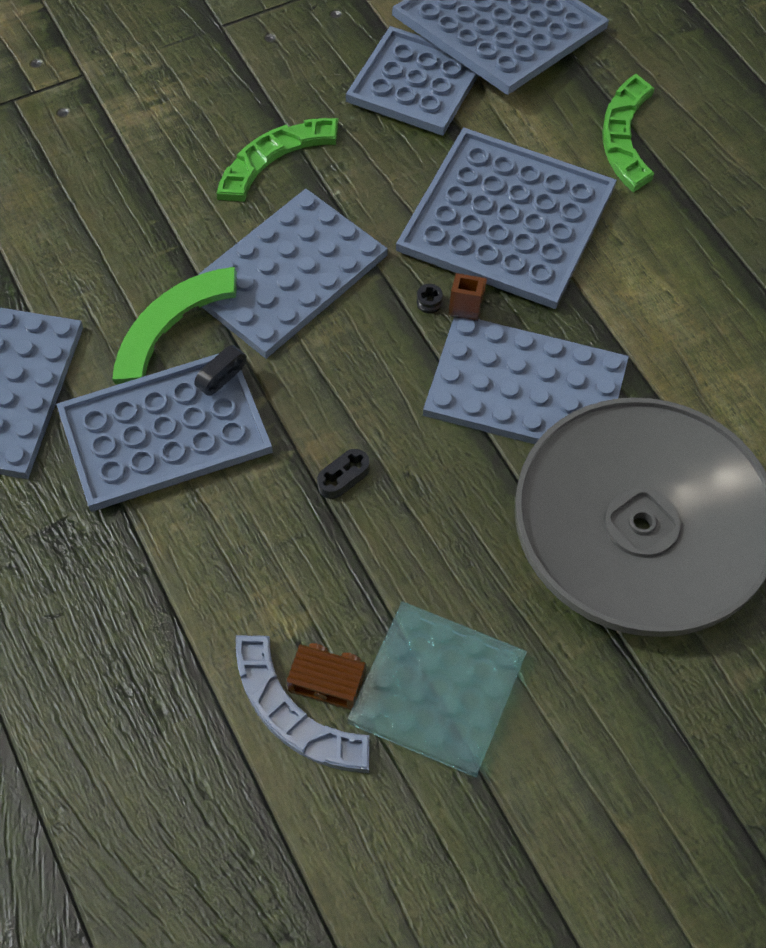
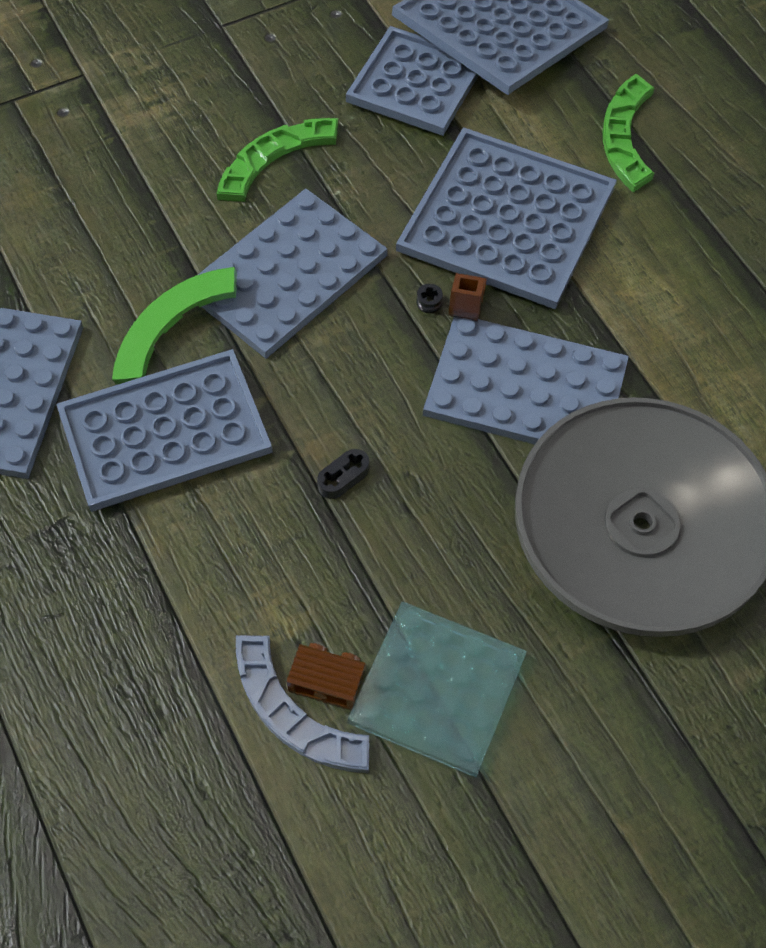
(220, 370): black beam -> none

